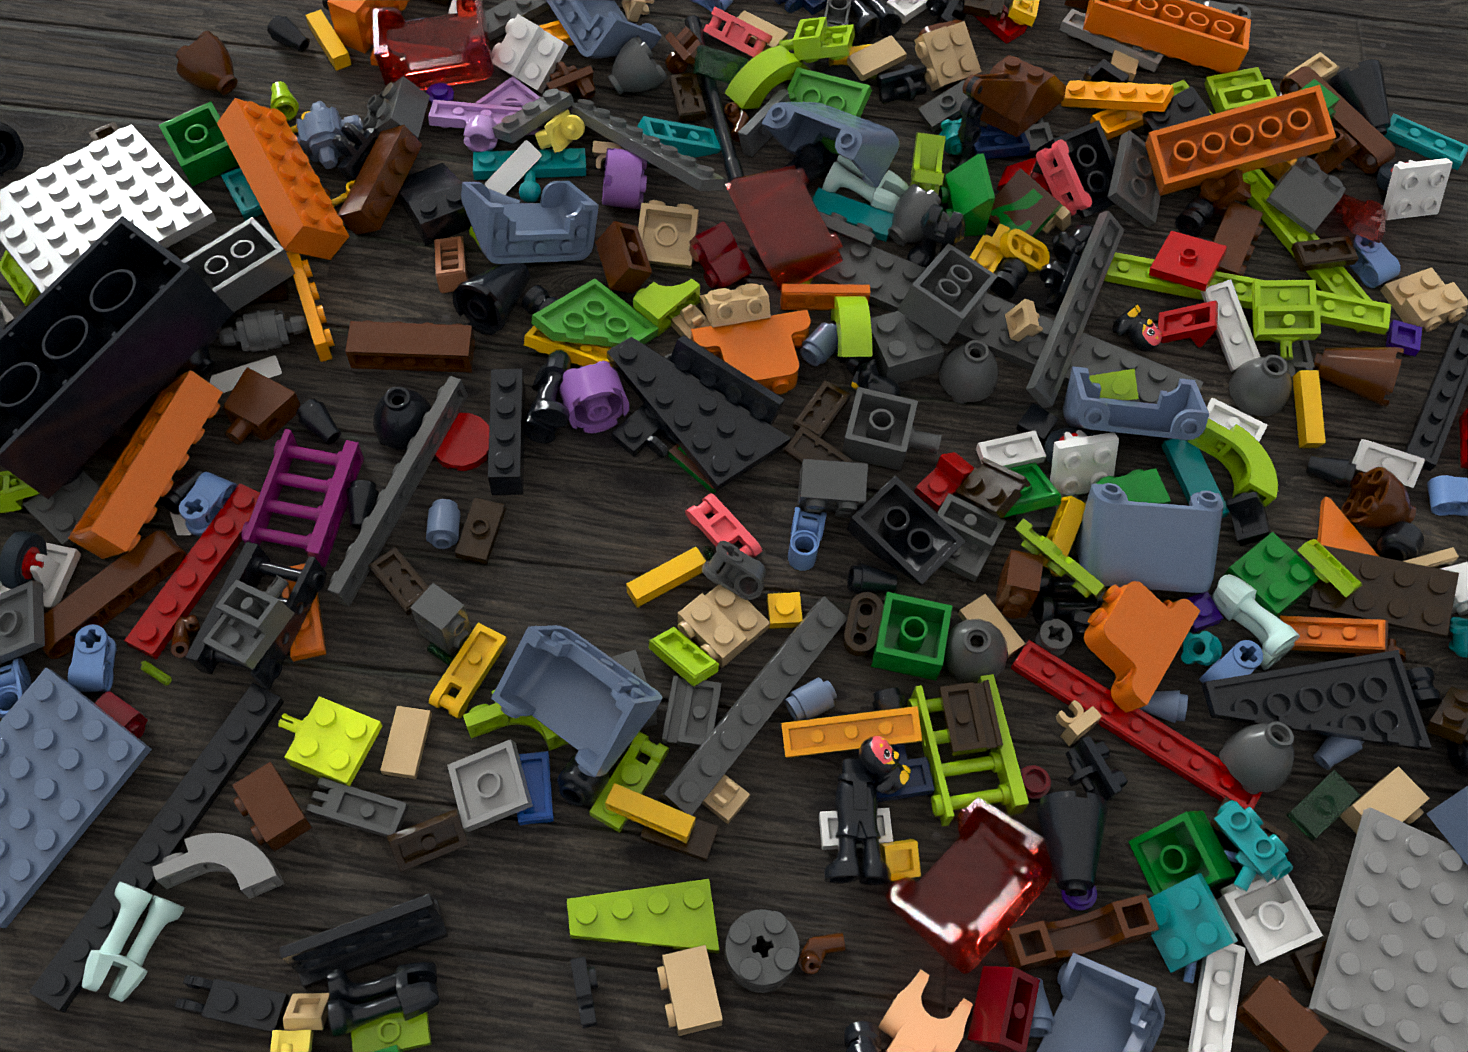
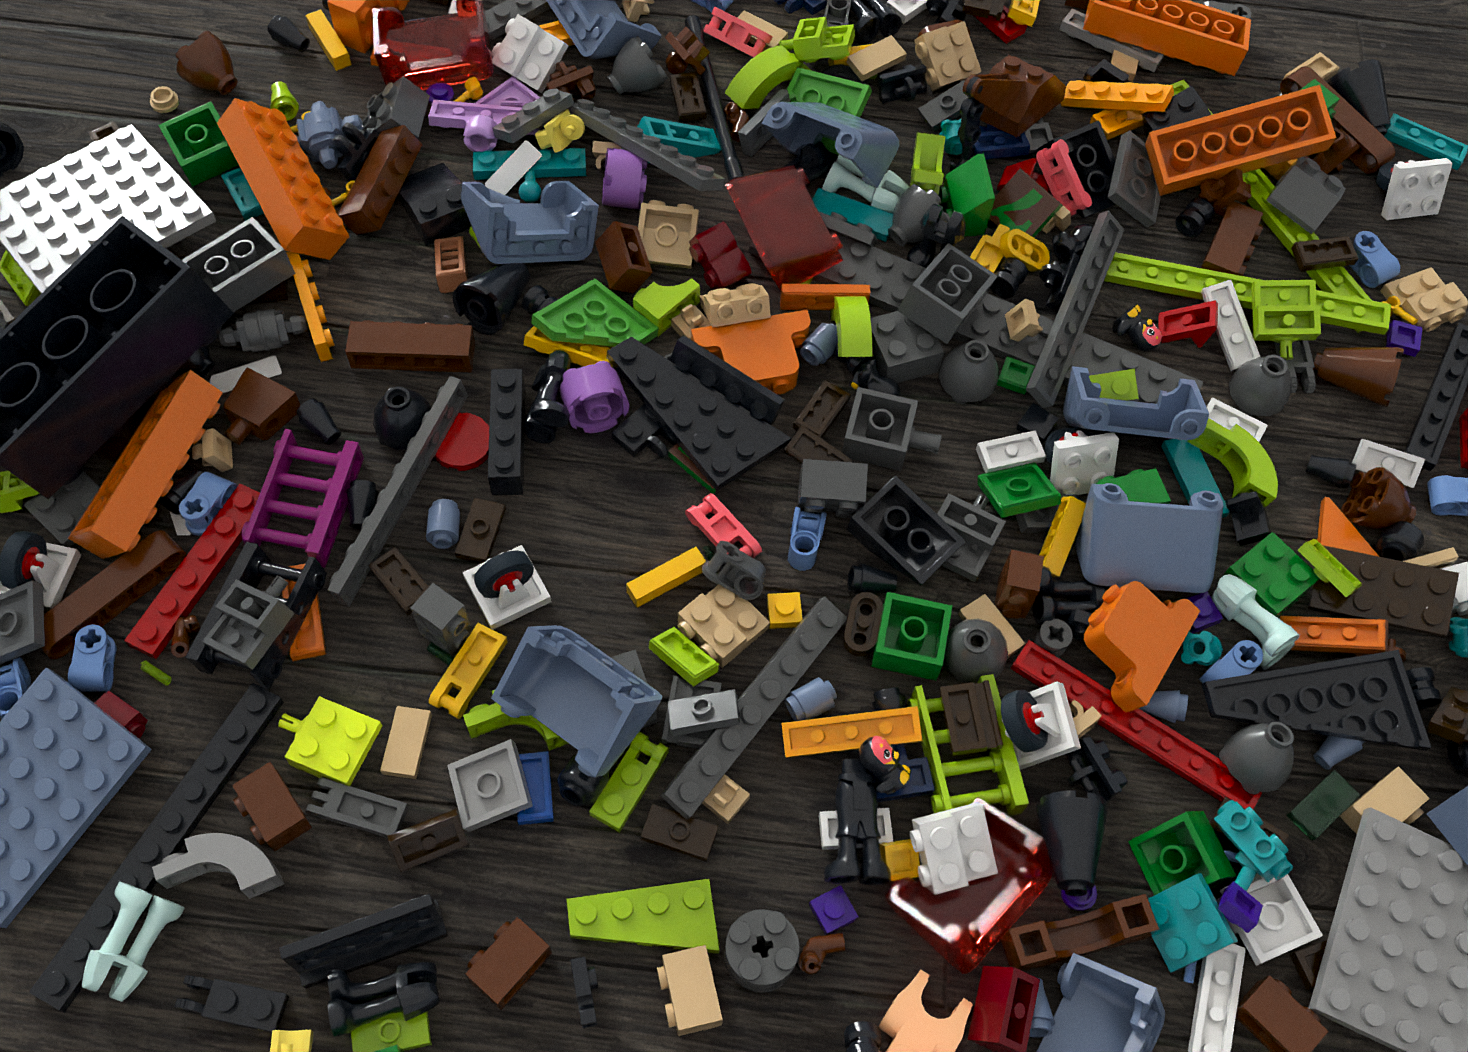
(163, 100): none -> tan plate
(214, 450): none -> tan tile
(306, 1011): tan plate -> none
(473, 91): none -> yellow hand
(506, 587): none -> plate
(507, 962): none -> reddish brown brick
(650, 813): yellow piece -> none
(703, 712): none -> plate
(717, 64): clear green plate -> none
(833, 910): none -> dark purple plate
(944, 479): red slope -> none
(953, 848): none -> white plate
(992, 488): dark brown plate -> none
(1015, 375): none -> green tile
(1036, 781): dark red plate -> none
(1039, 724): none -> plate
(1084, 582): lime wing -> none
(1188, 260): red plate -> none
(1238, 89): lime plate -> none
(1240, 907): none -> dark purple plate
(1308, 409): yellow piece -> none
(1362, 217): clear red wing -> none
(1398, 311): none -> yellow hand

